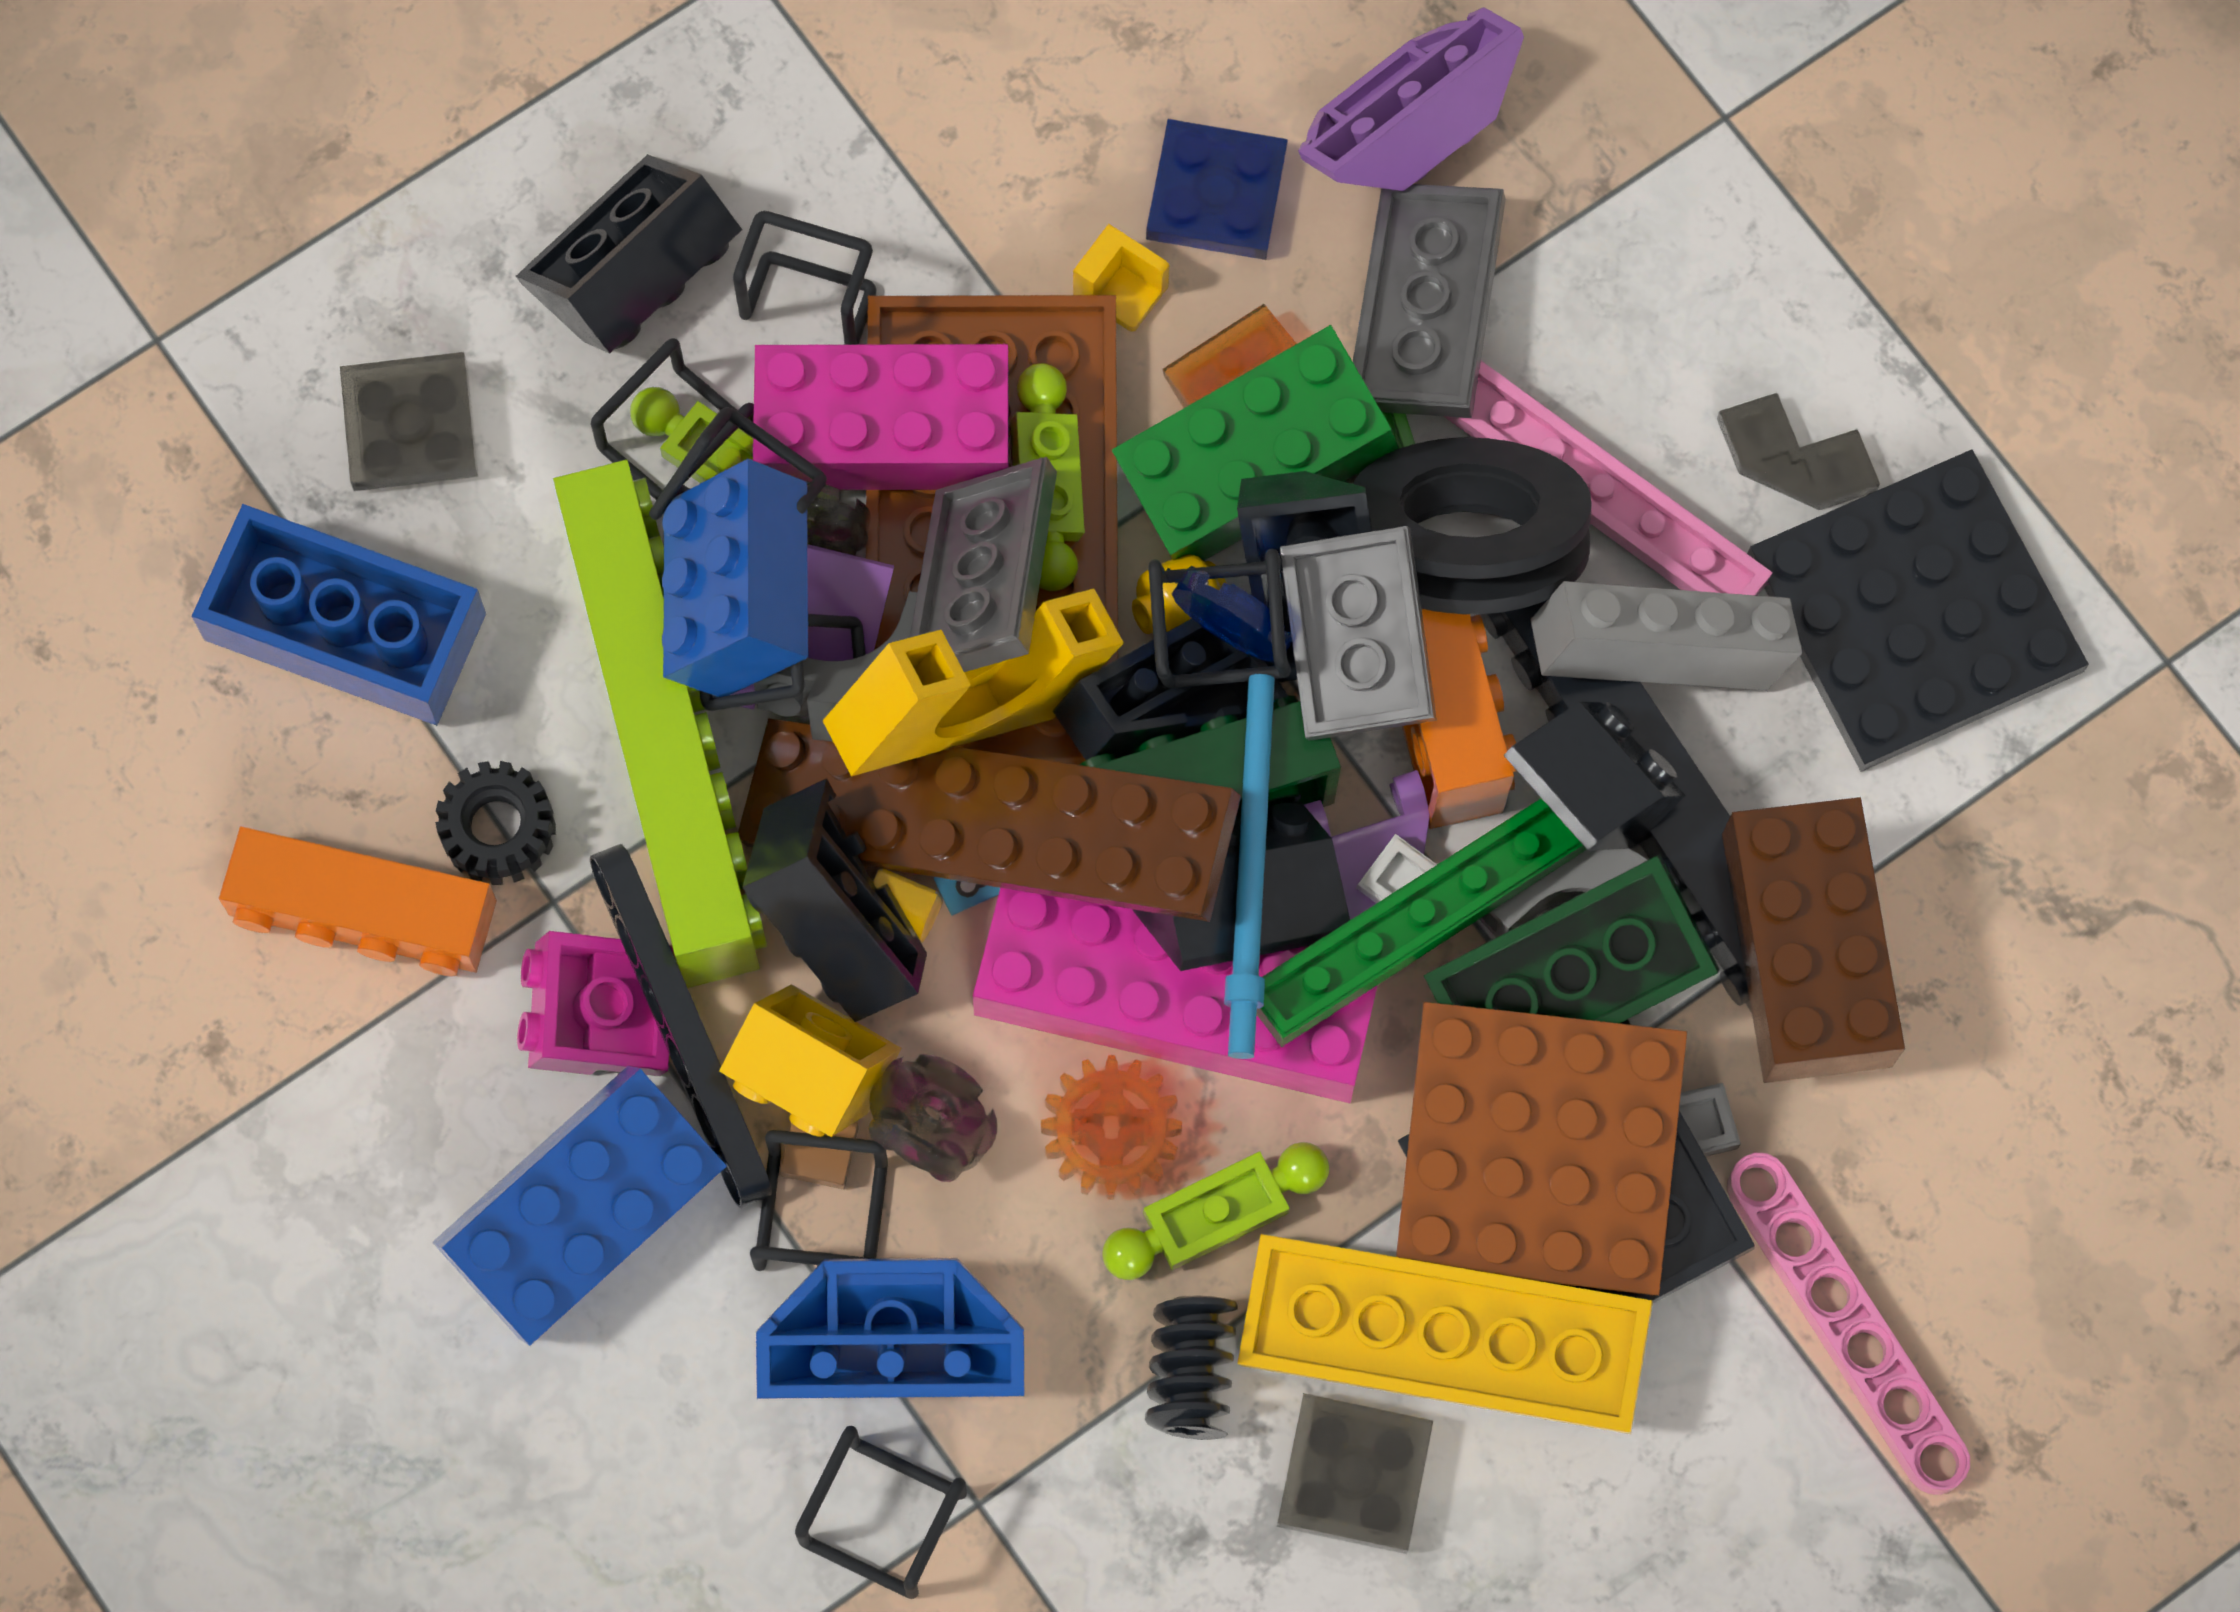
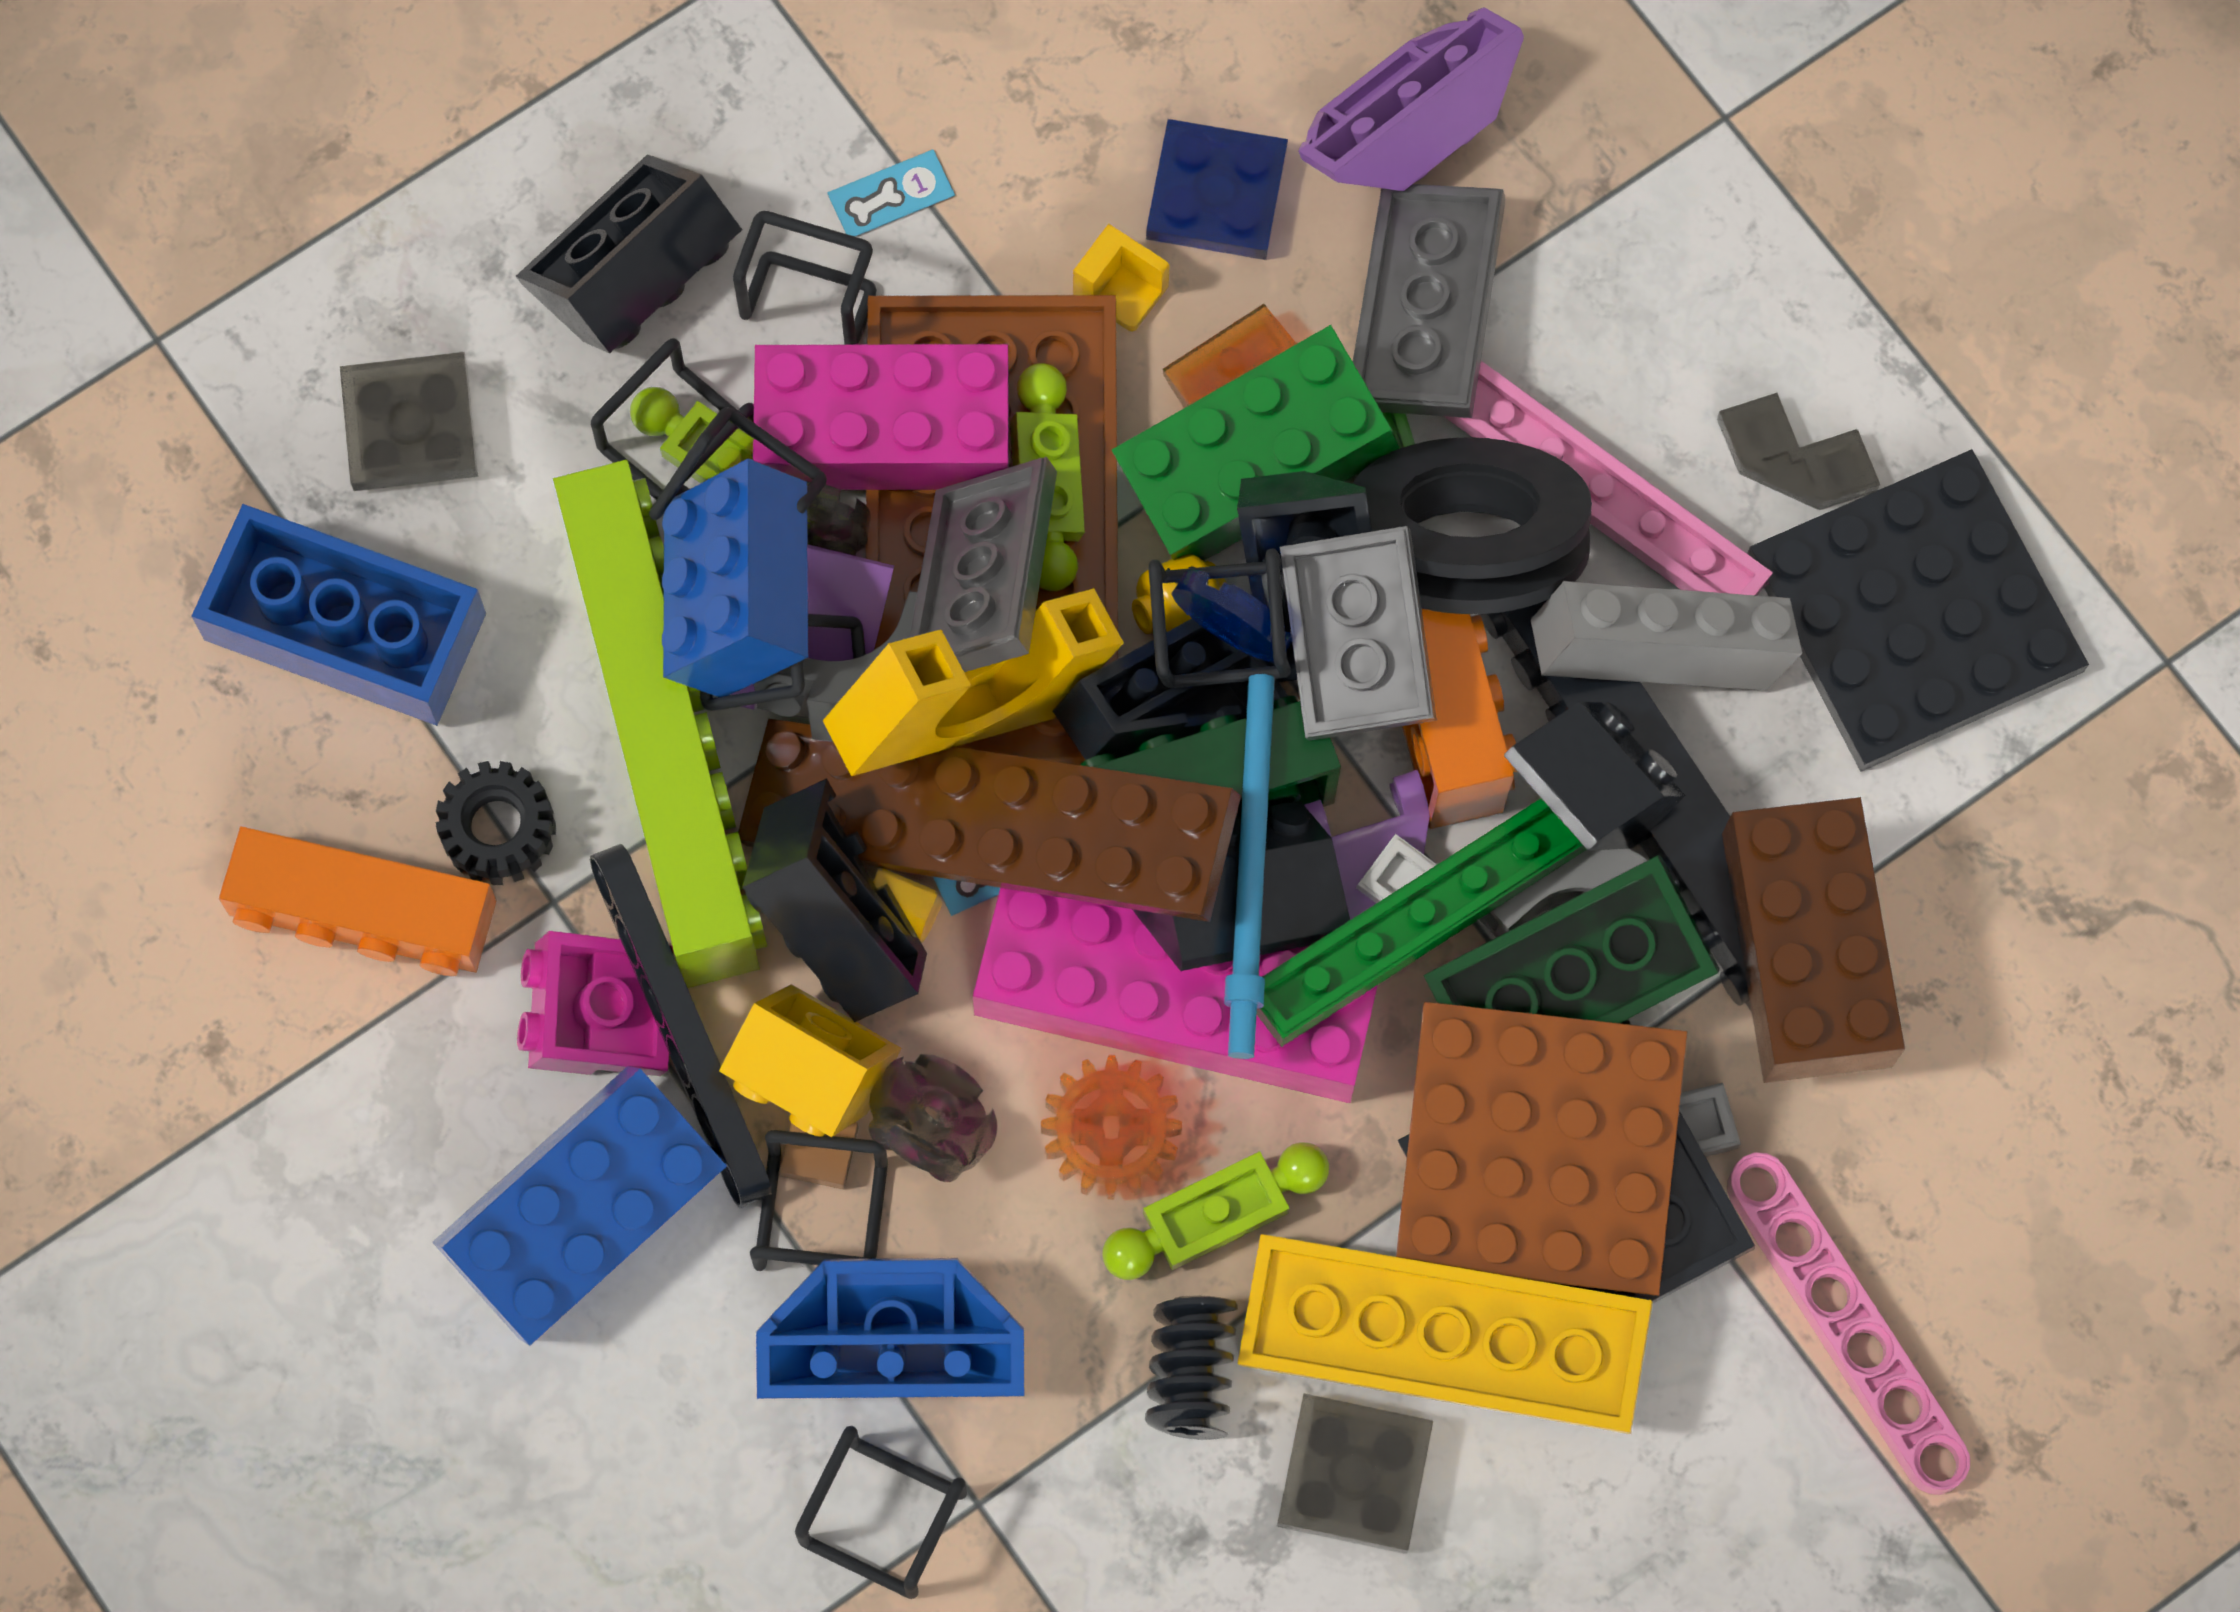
(891, 194): none -> medium azure sticker

